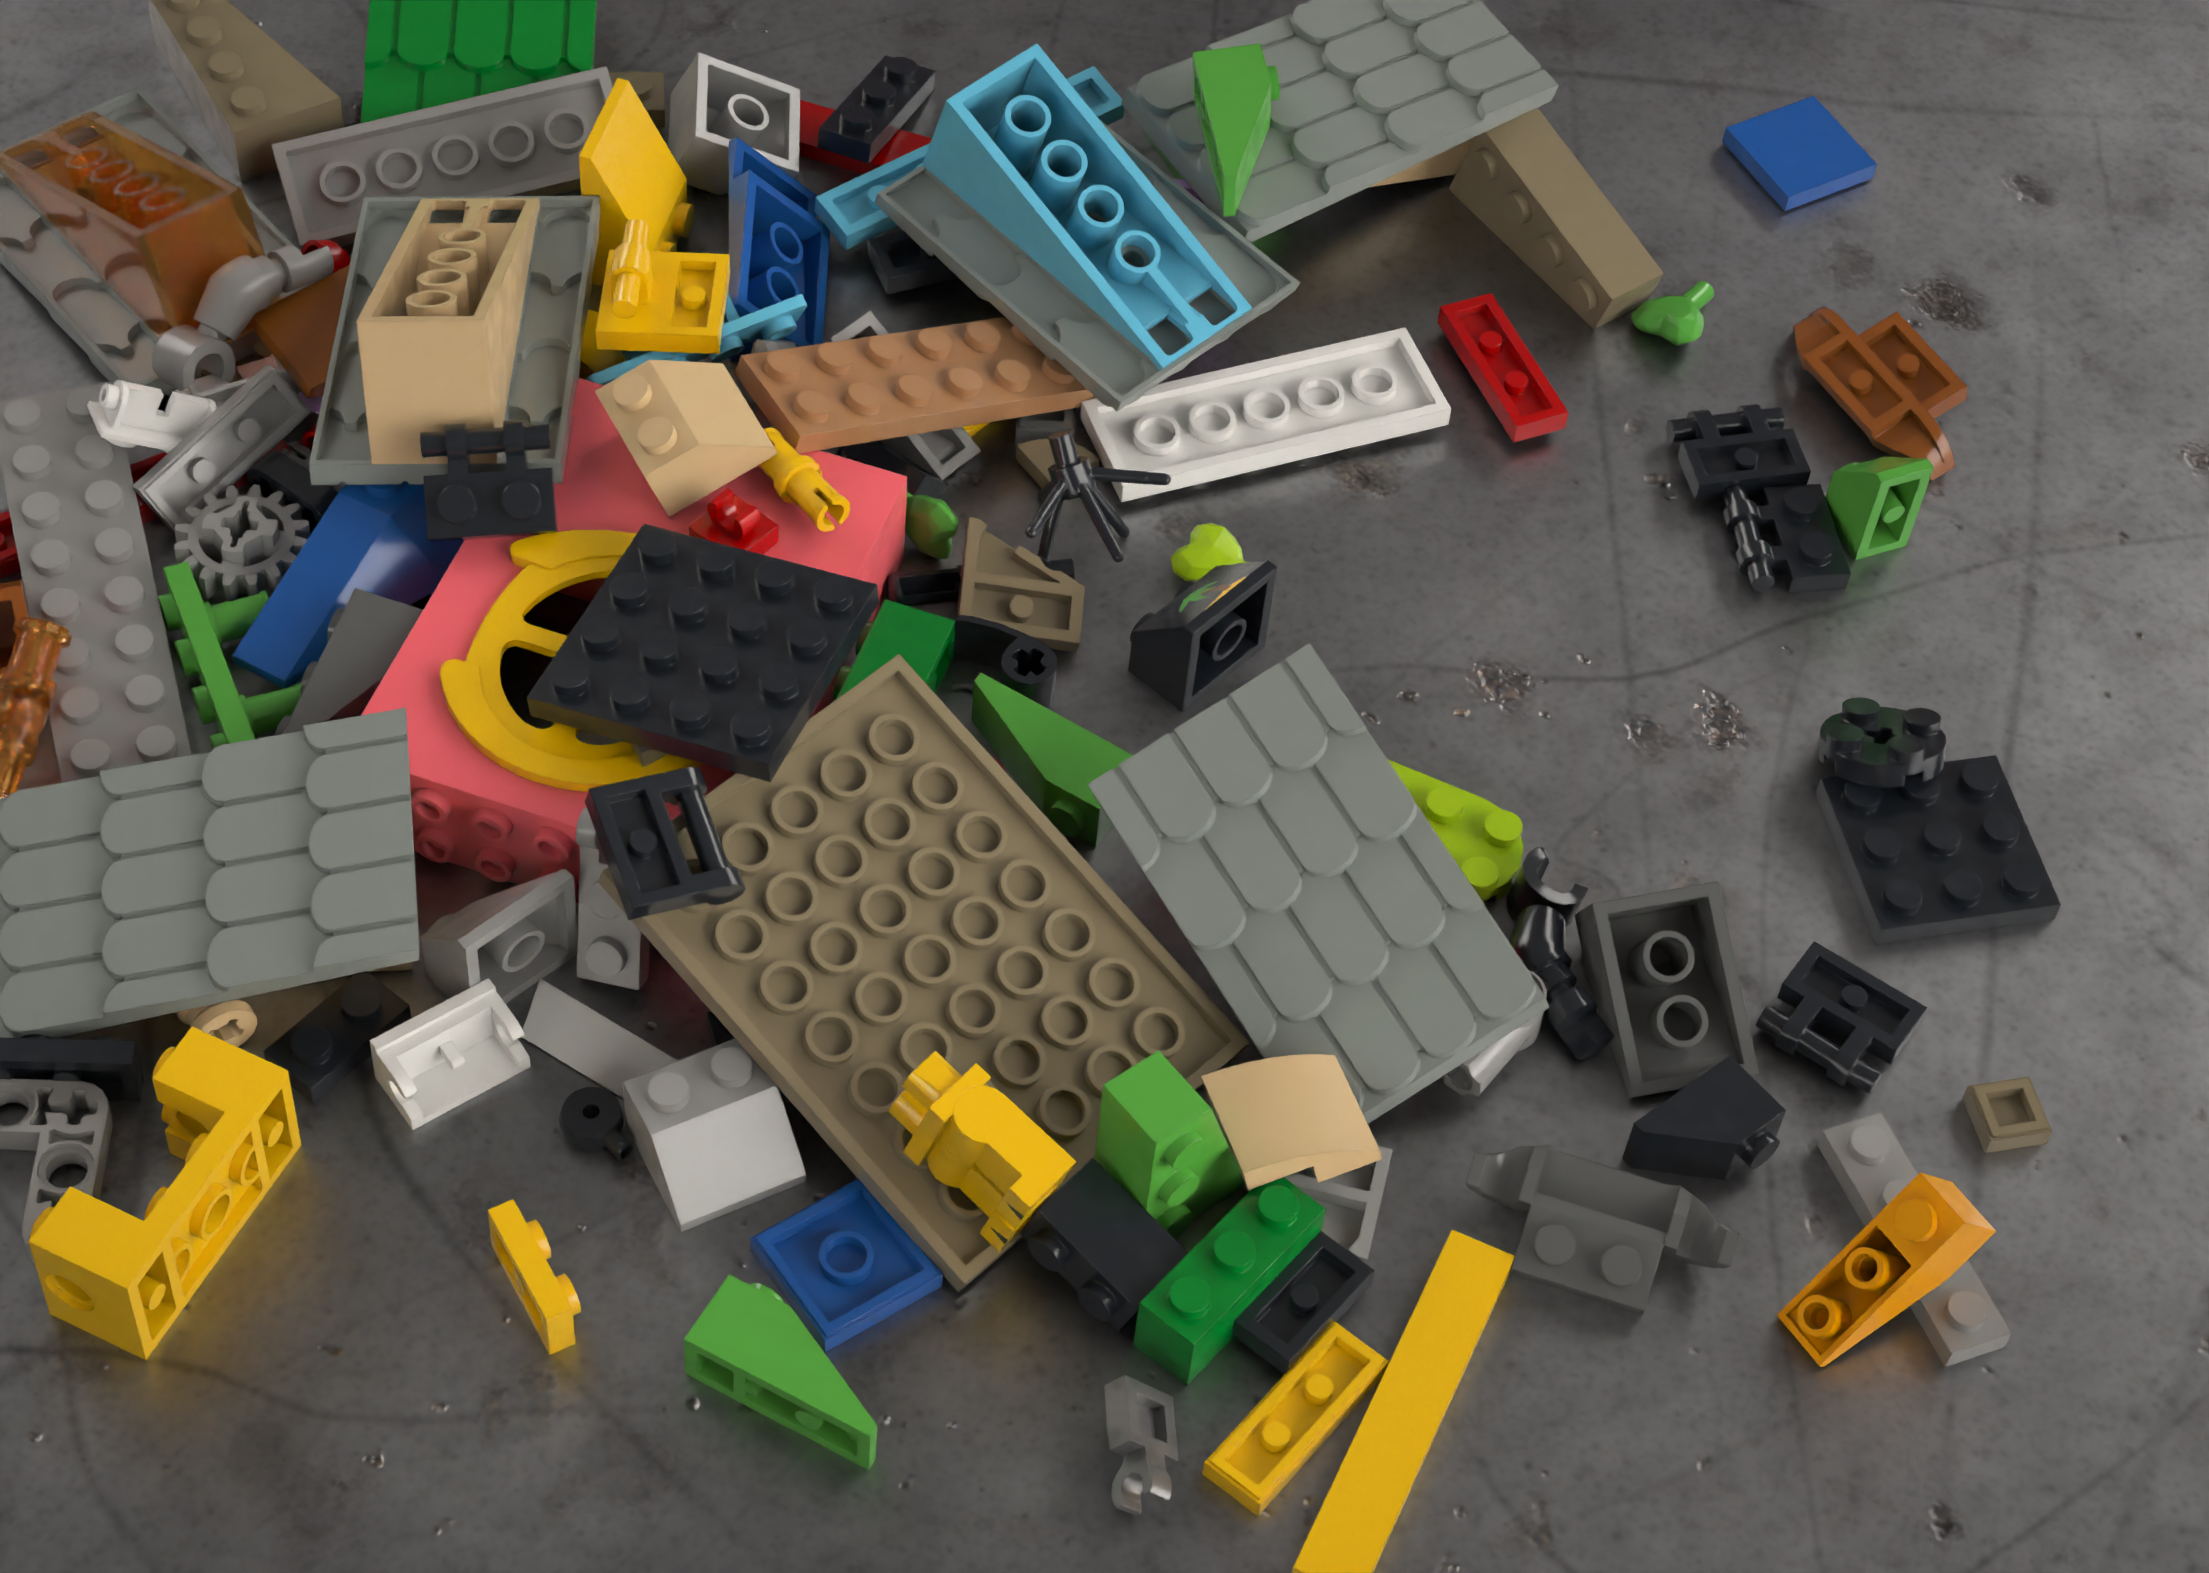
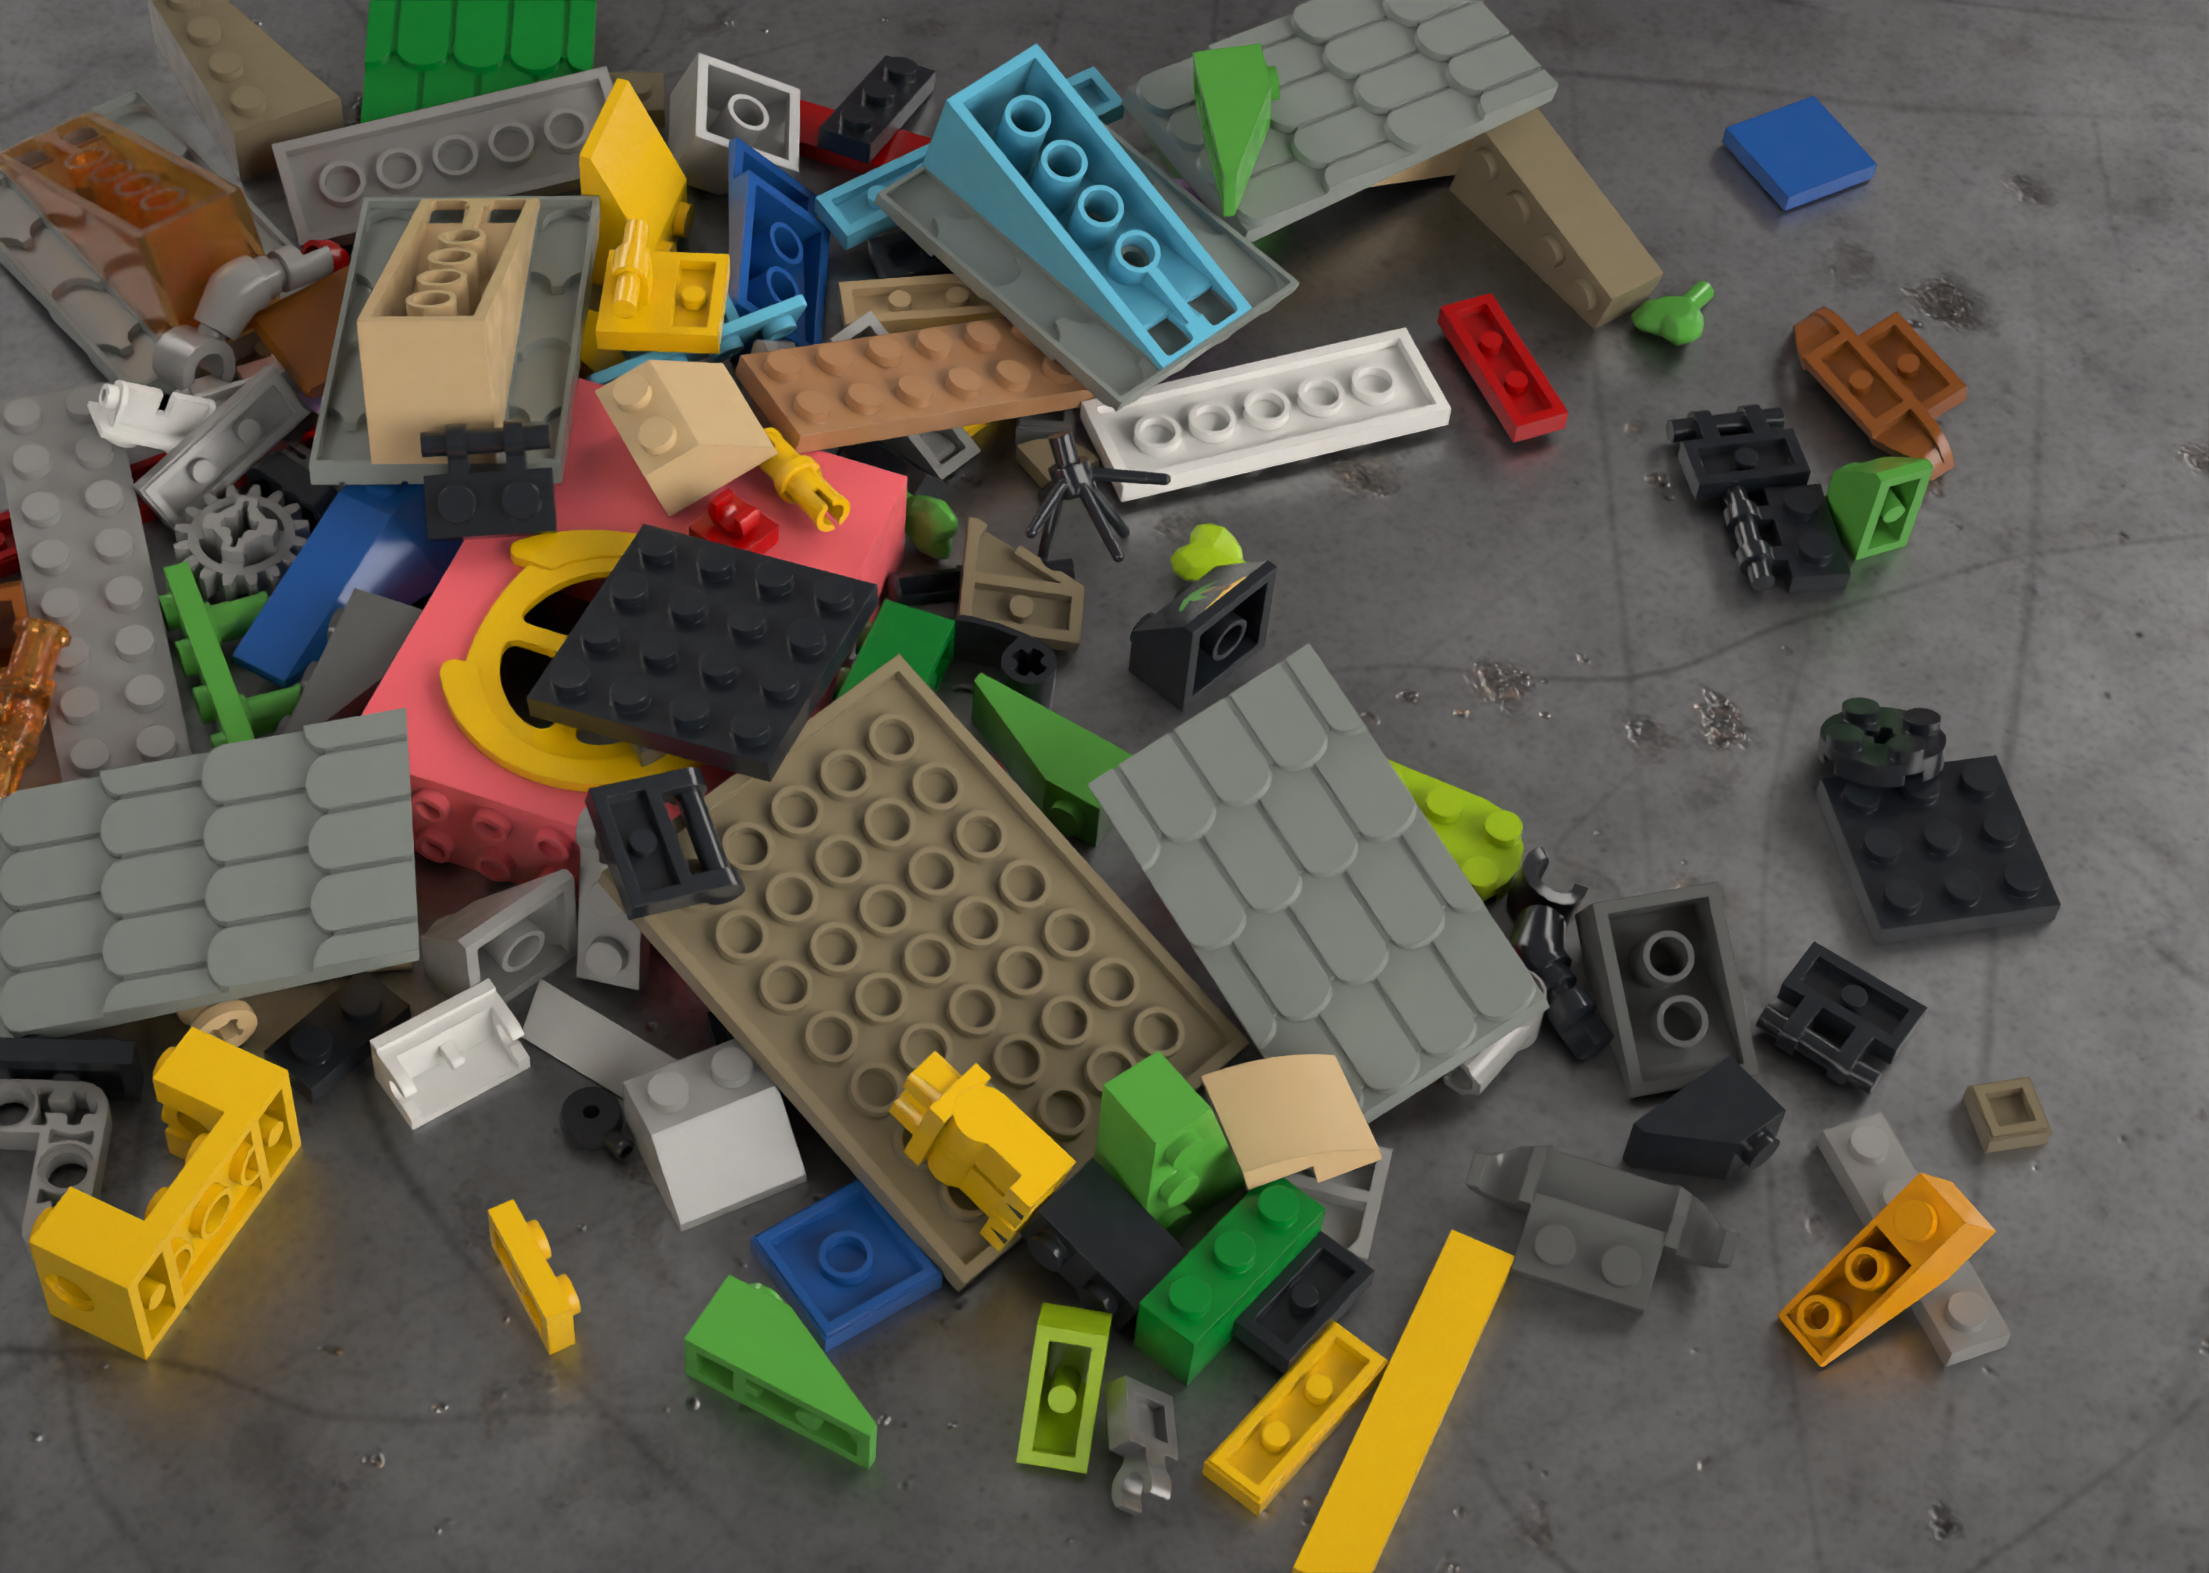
(913, 302): none -> tan plate
(1064, 1387): none -> lime slope

